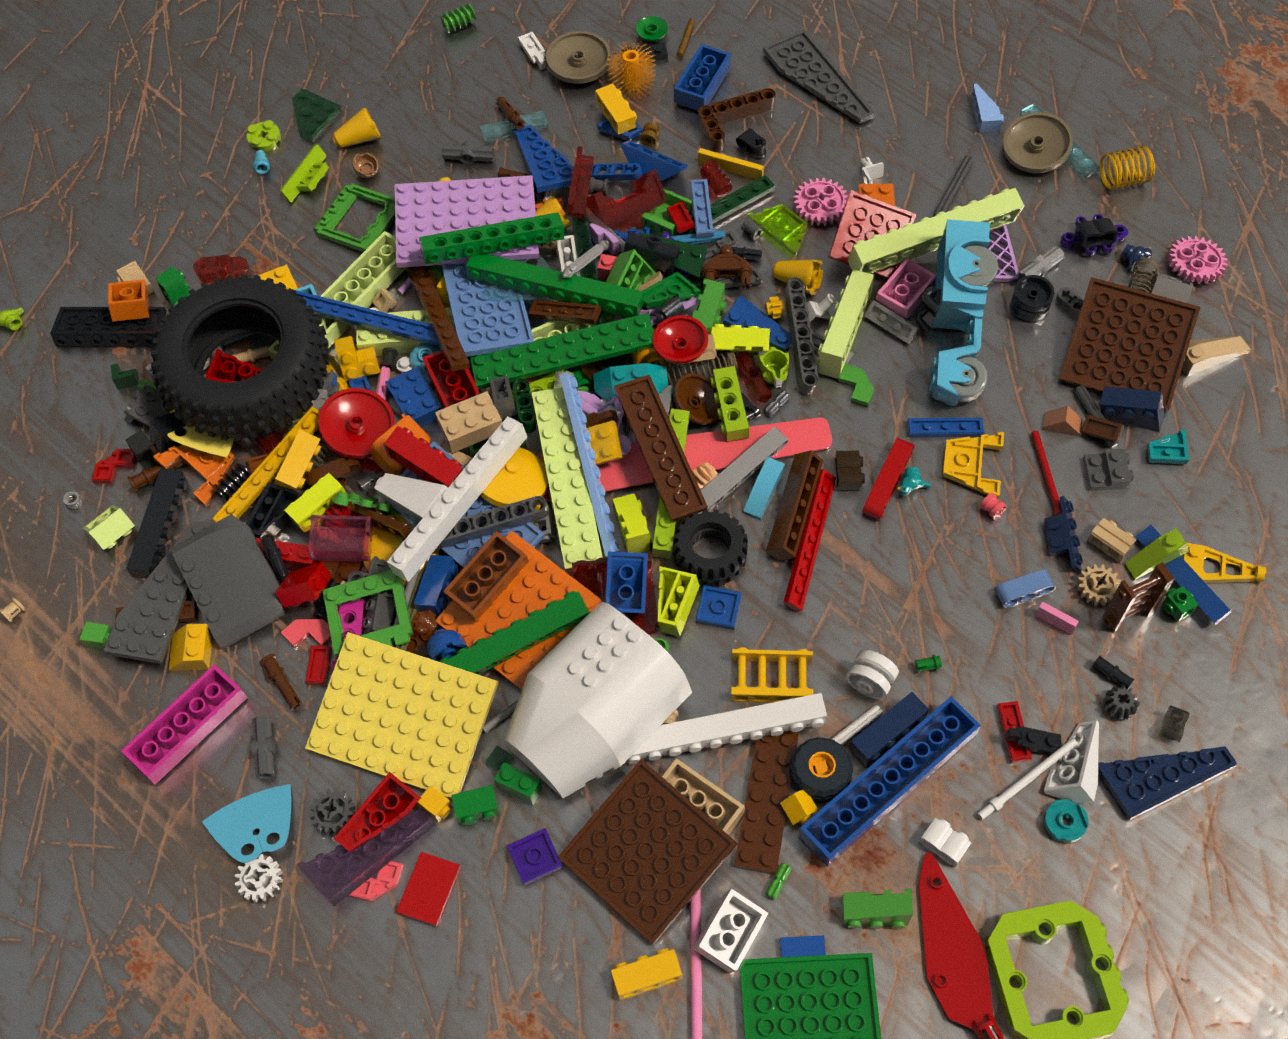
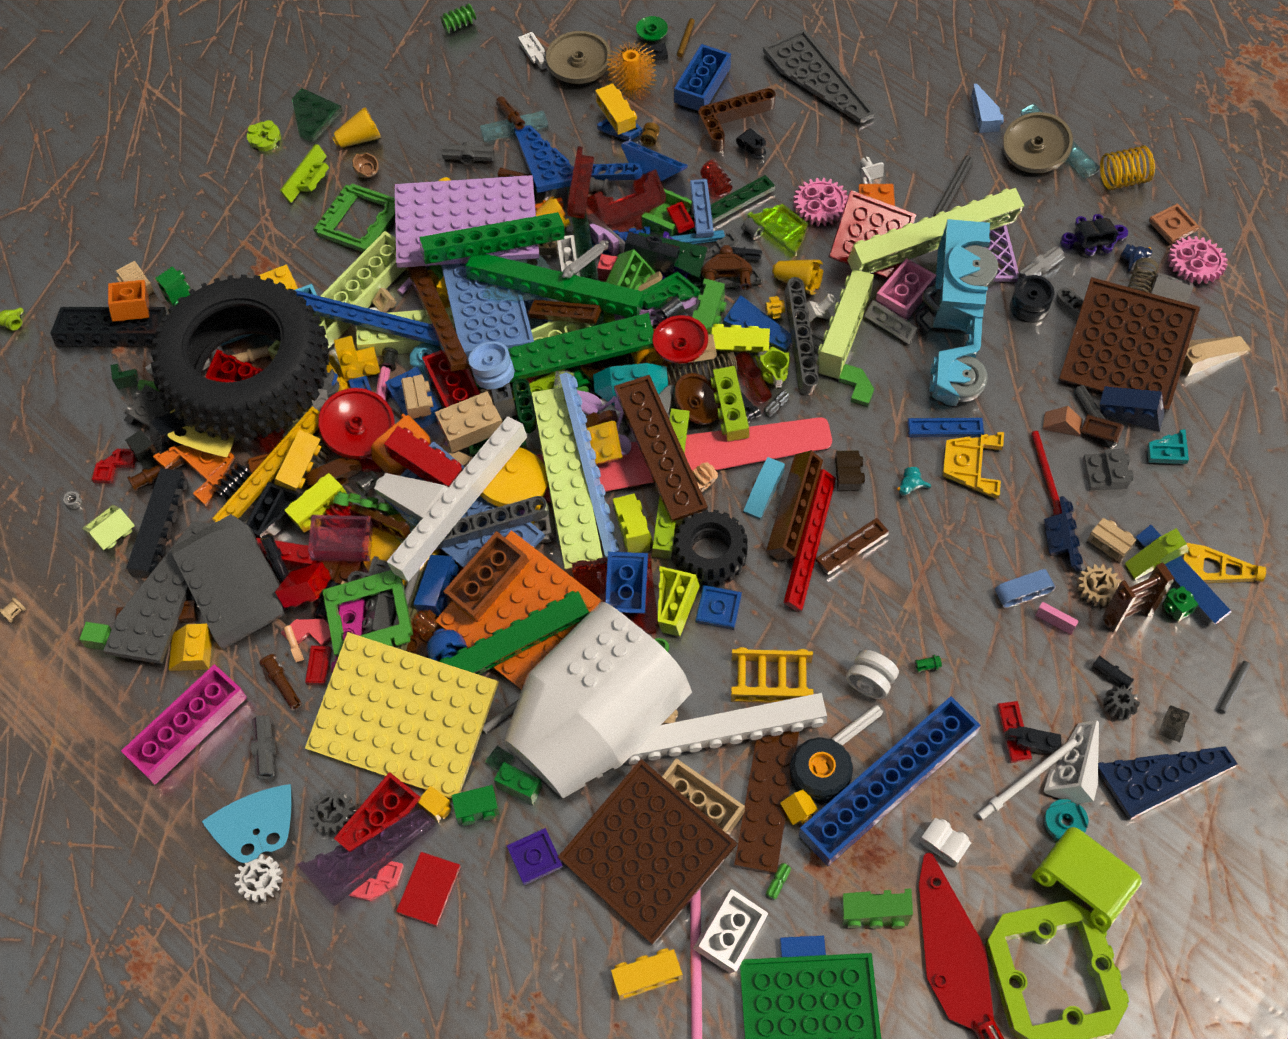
(219, 267): clear red piece -> none
(261, 163): medium azure cone -> none
(295, 649): none -> light nougat bar
(403, 364): white plate -> none
(416, 396): none -> tan brick
(491, 365): none -> light blue wheel
(732, 164): yellow tile -> none
(743, 467): light grey beam -> none
(852, 546): none -> reddish brown plate
(888, 478): red beam -> none
(889, 729): dark blue brick -> none
(993, 506): coral wheel -> none
(1090, 874): none -> lime windscreen
(1173, 223): none -> nougat plate
(1234, 687): none -> dark grey bar

